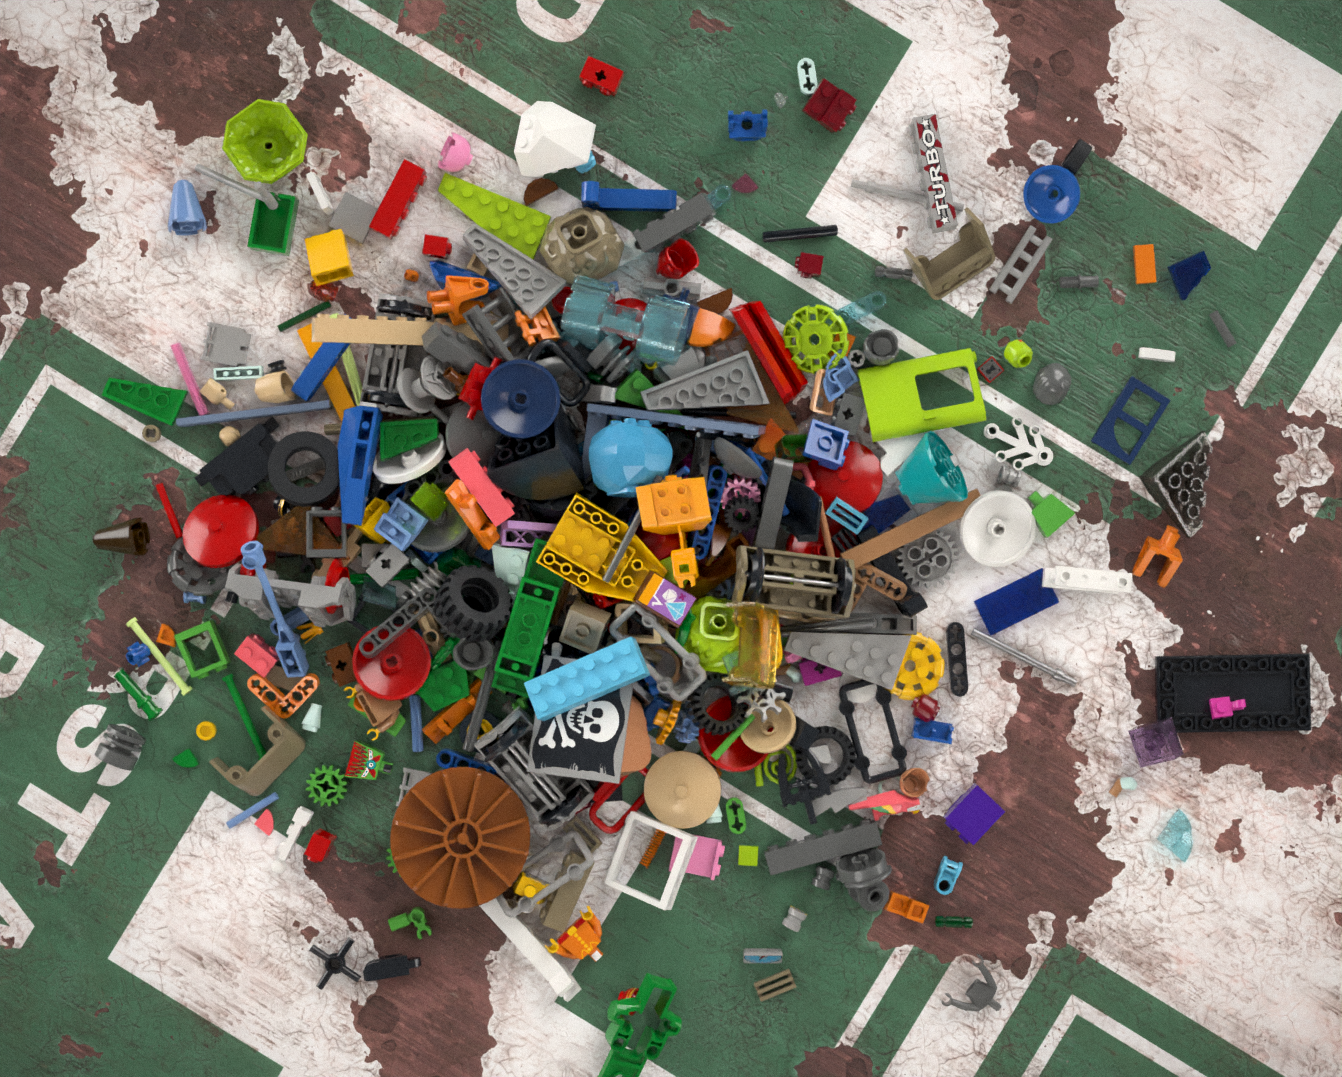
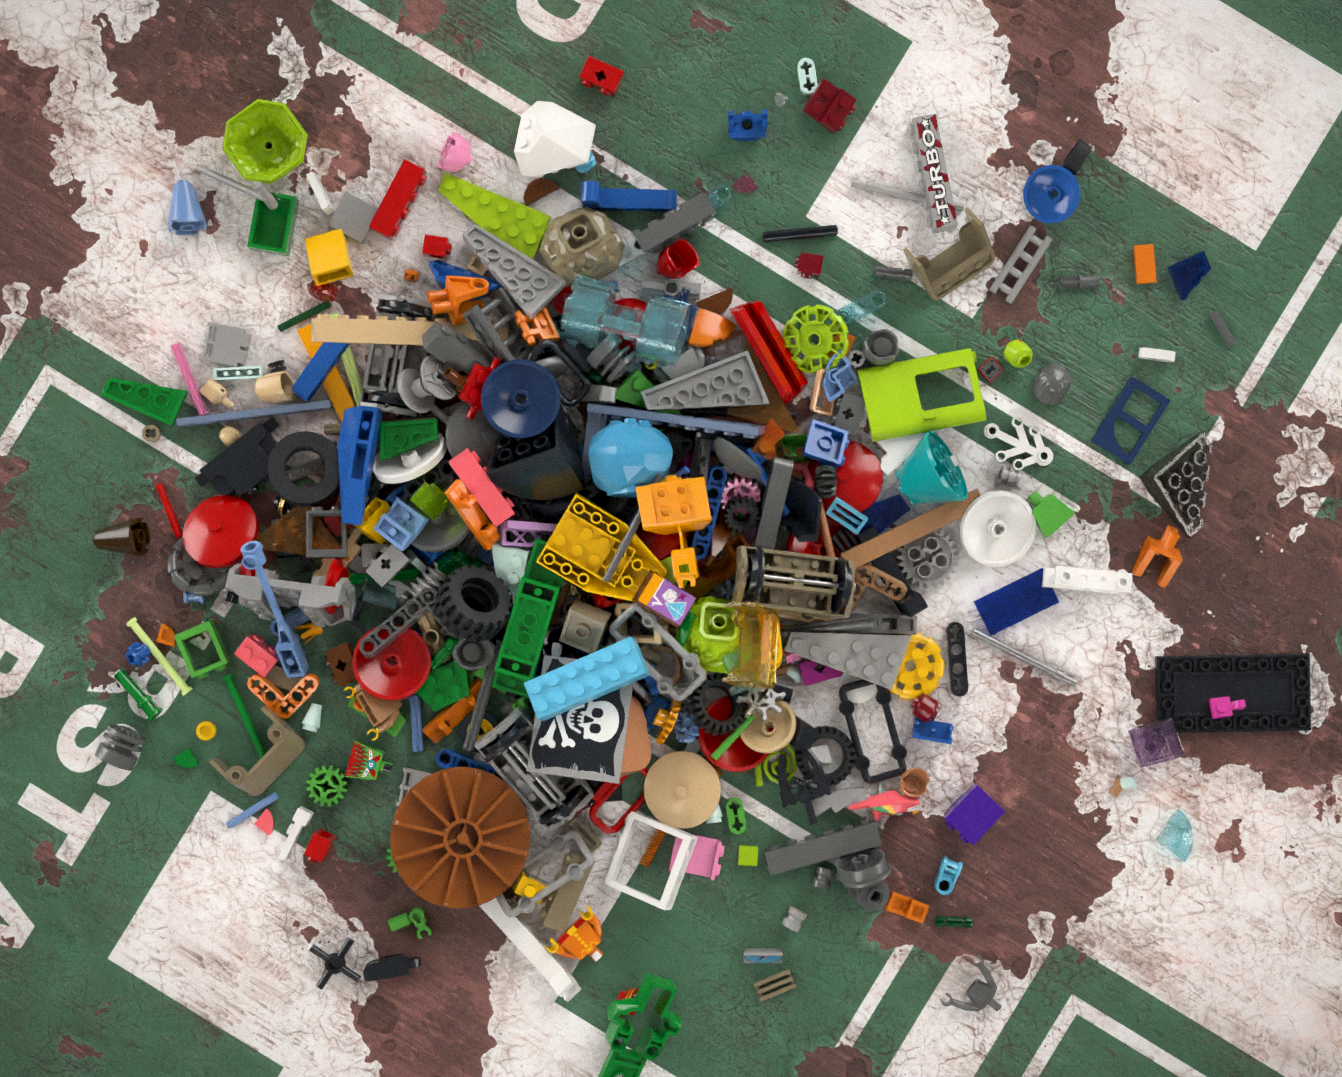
(825, 481): none -> pearl dark grey gear

